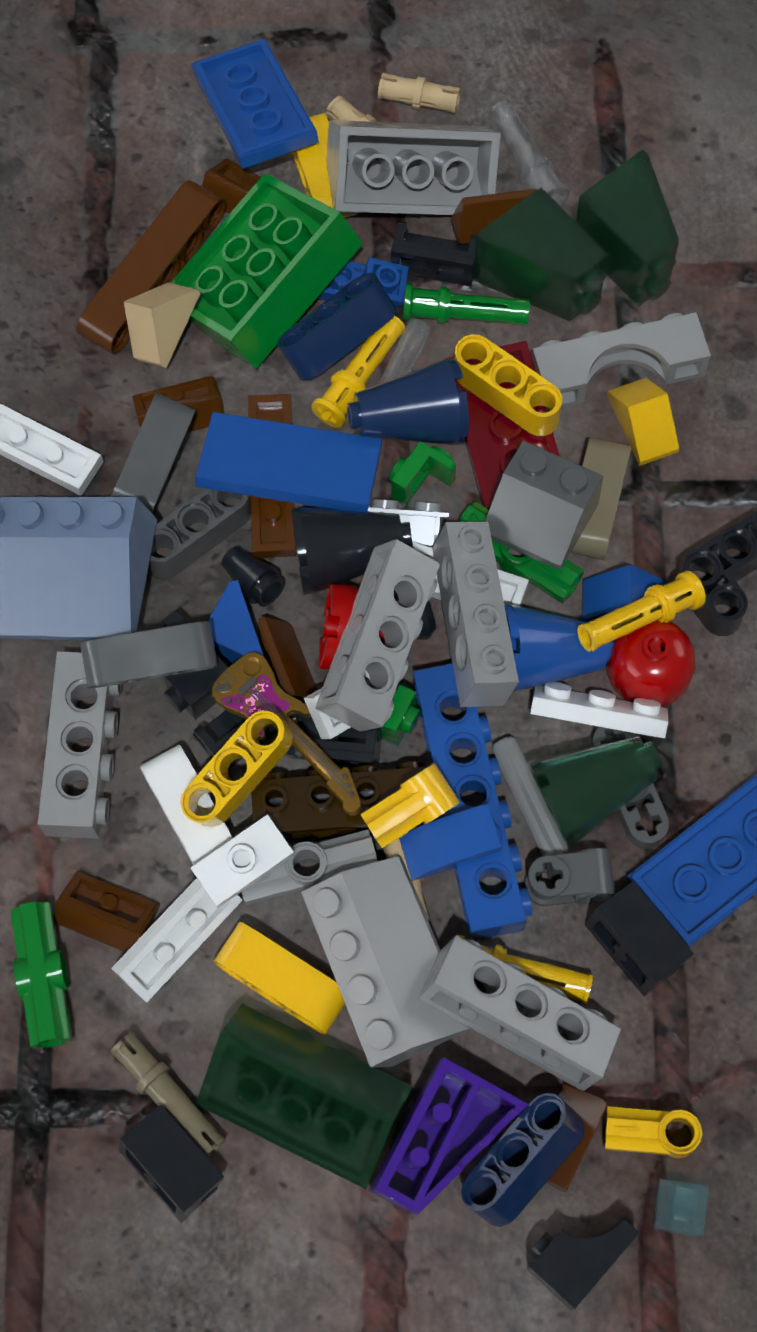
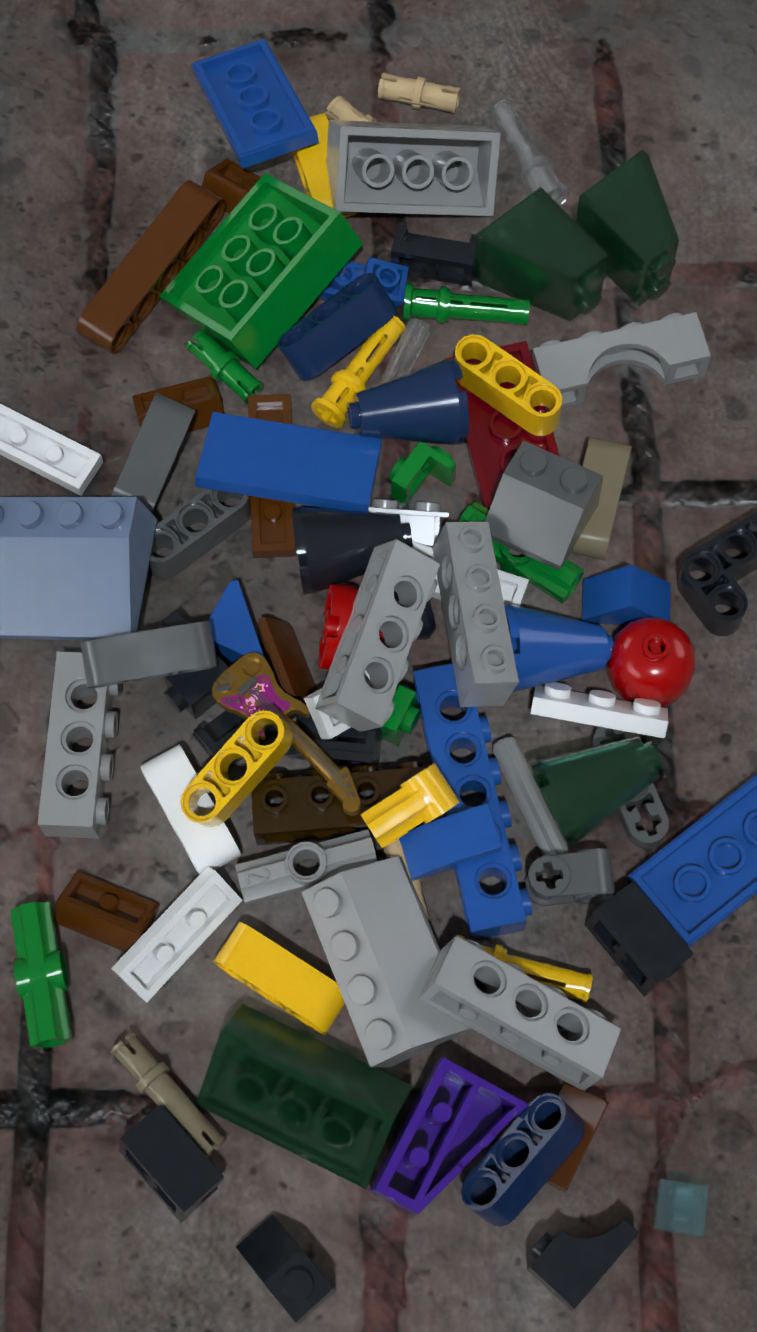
(158, 321): tan slope -> none
(224, 365): none -> green pin
(242, 861): white plate -> none
(256, 578): black cone -> none
(285, 1269): none -> black slope
(479, 211): reddish brown slope -> none
(645, 419): yellow slope -> none
(645, 1131): yellow piece -> none
(657, 603): yellow pin -> none

